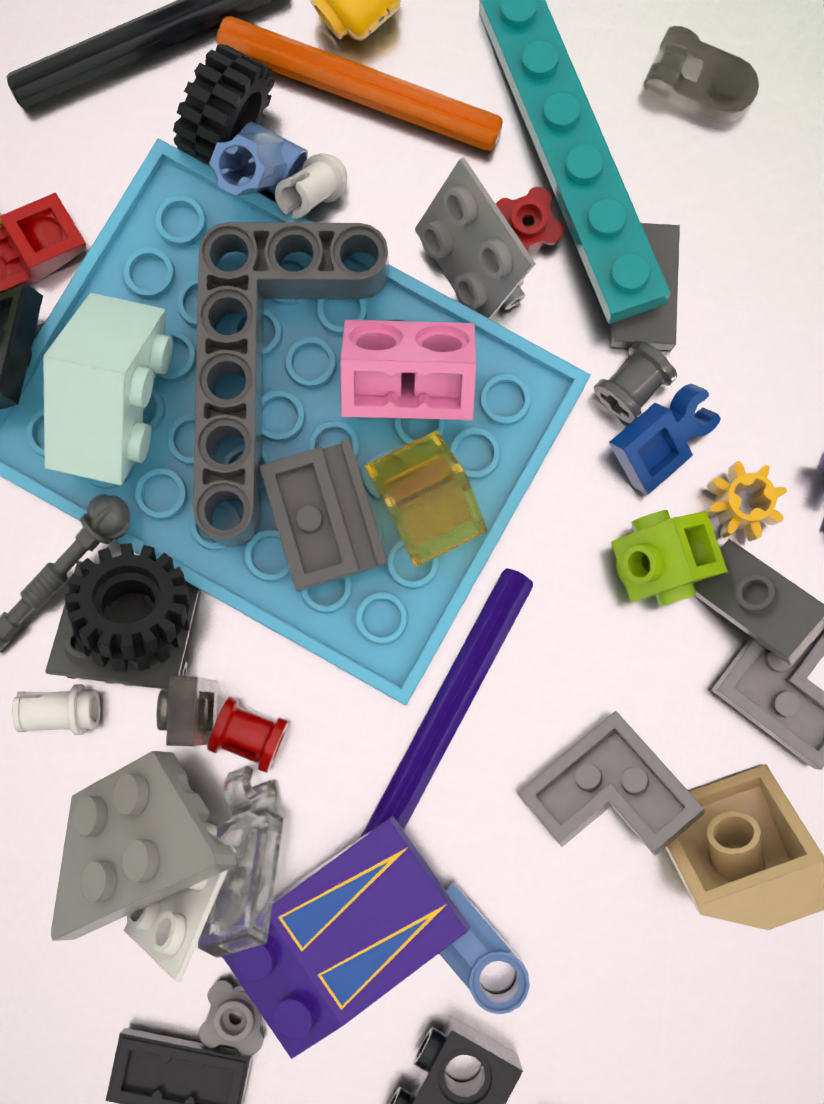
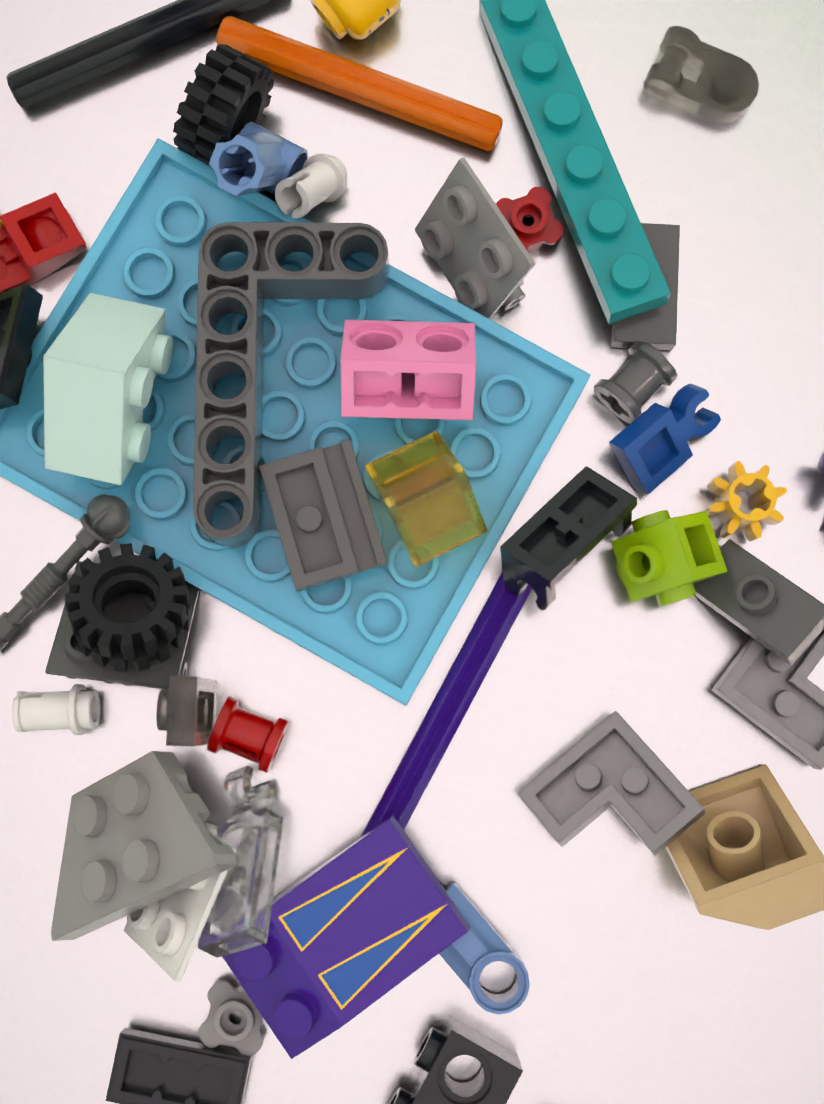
(564, 534): none -> black hinge

